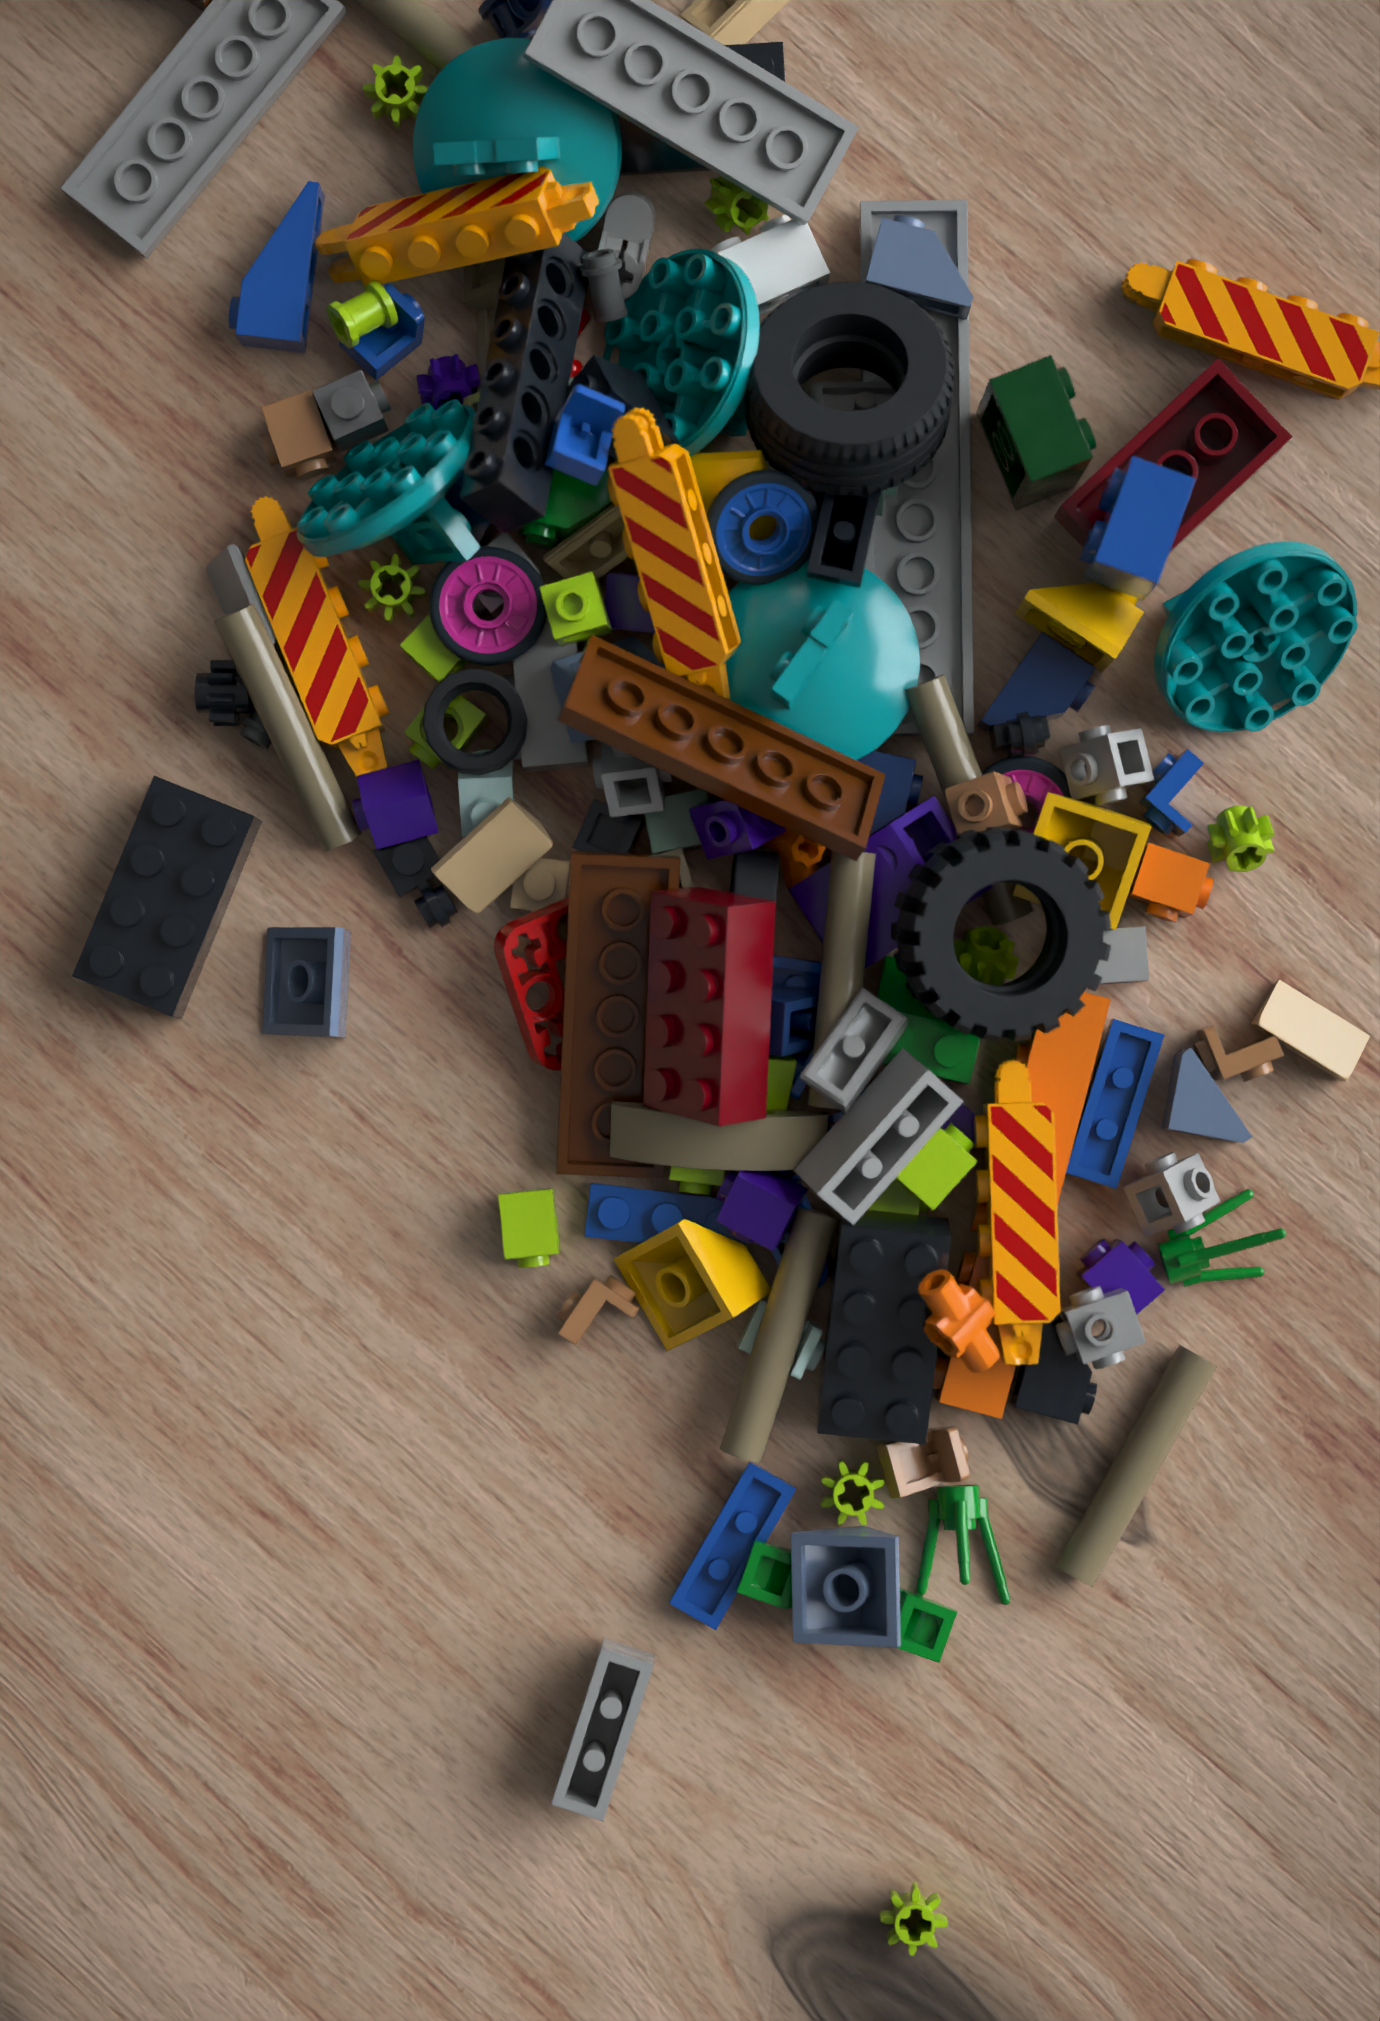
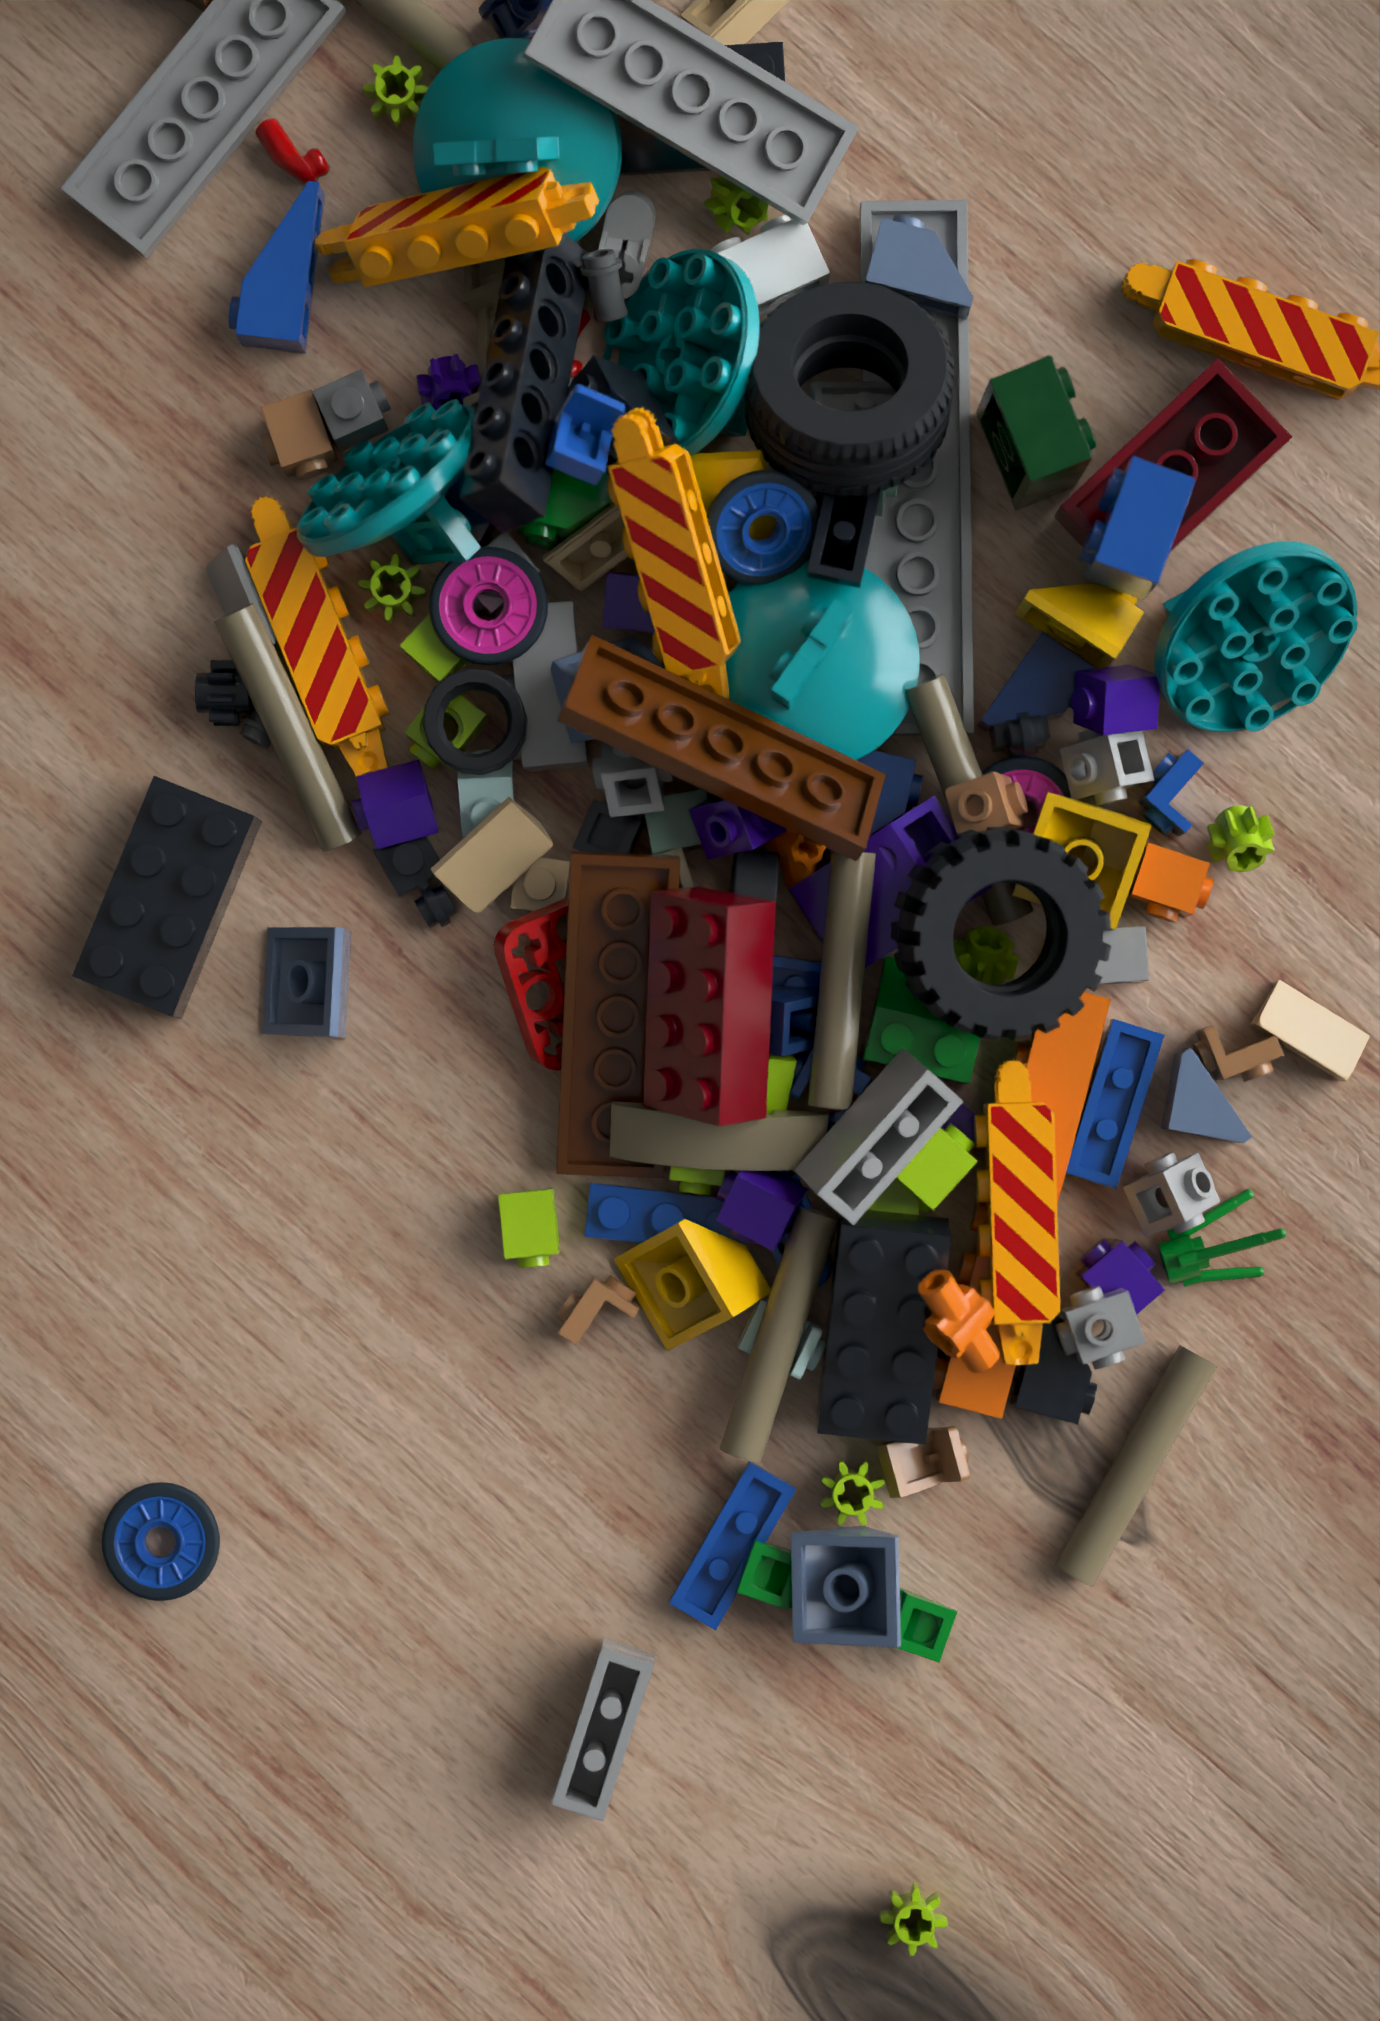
(194, 1533): none -> wheel
(286, 156): none -> red arm
(362, 314): lime bush -> none
(385, 346): blue bracket -> none
(576, 609): lime brick -> none
(854, 1050): light grey slope -> none
(958, 1509): green plant -> none
(1116, 699): none -> dark purple brick

